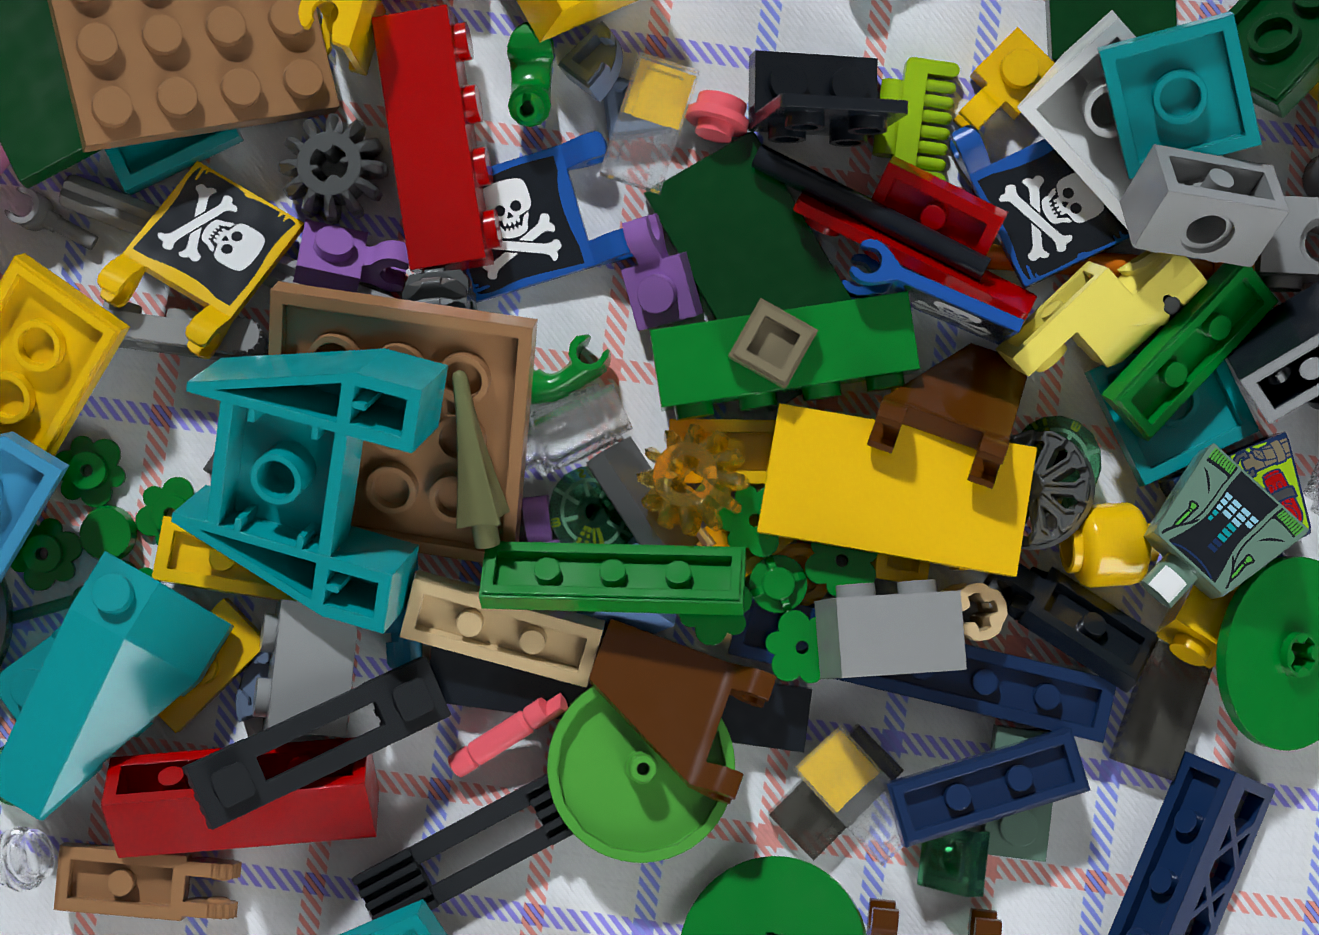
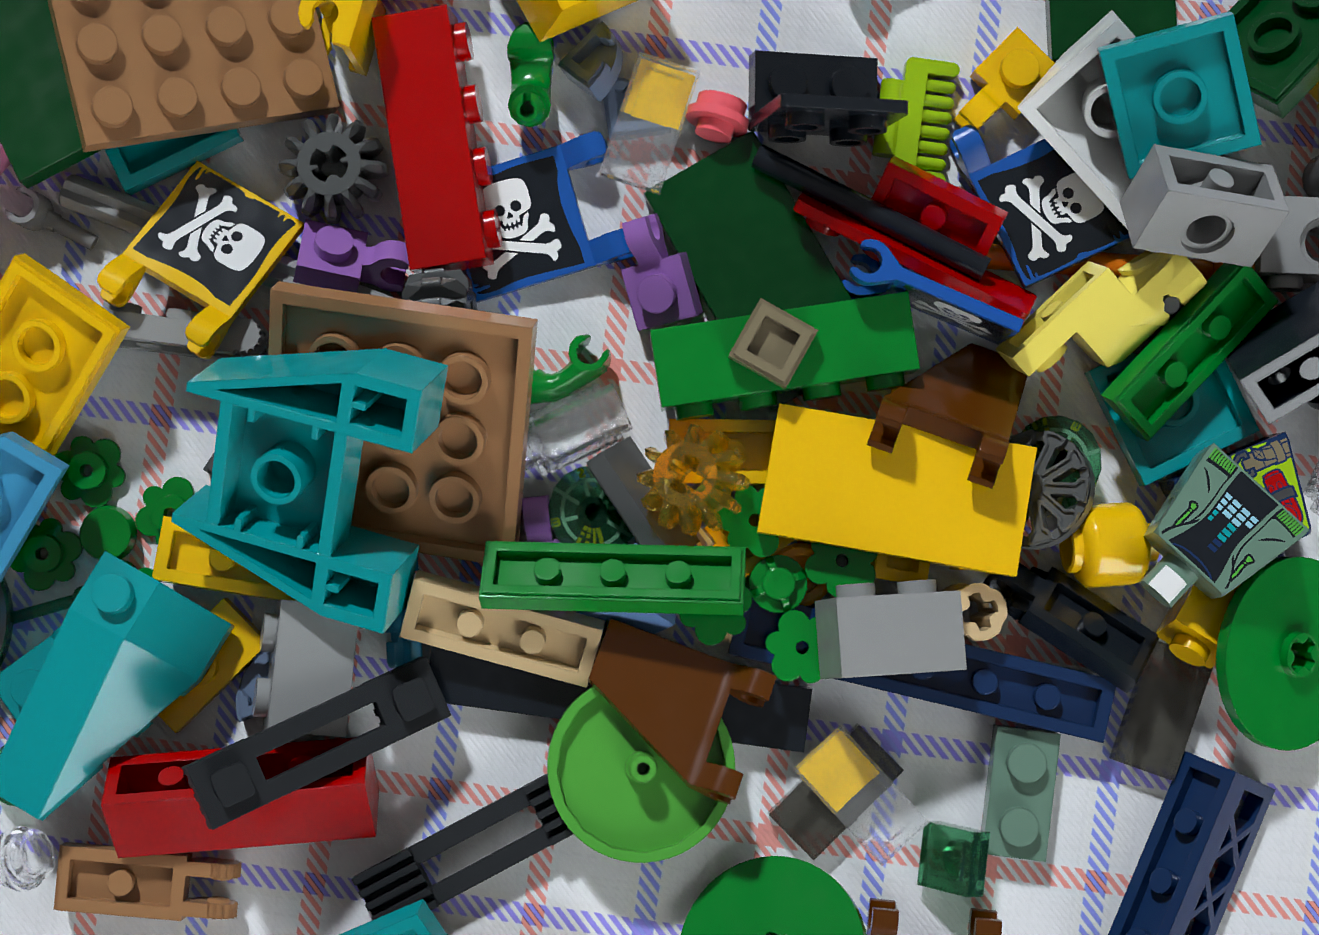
(478, 489): olive piece -> none
(506, 734): coral wheel -> none
(986, 787): dark blue tile -> none

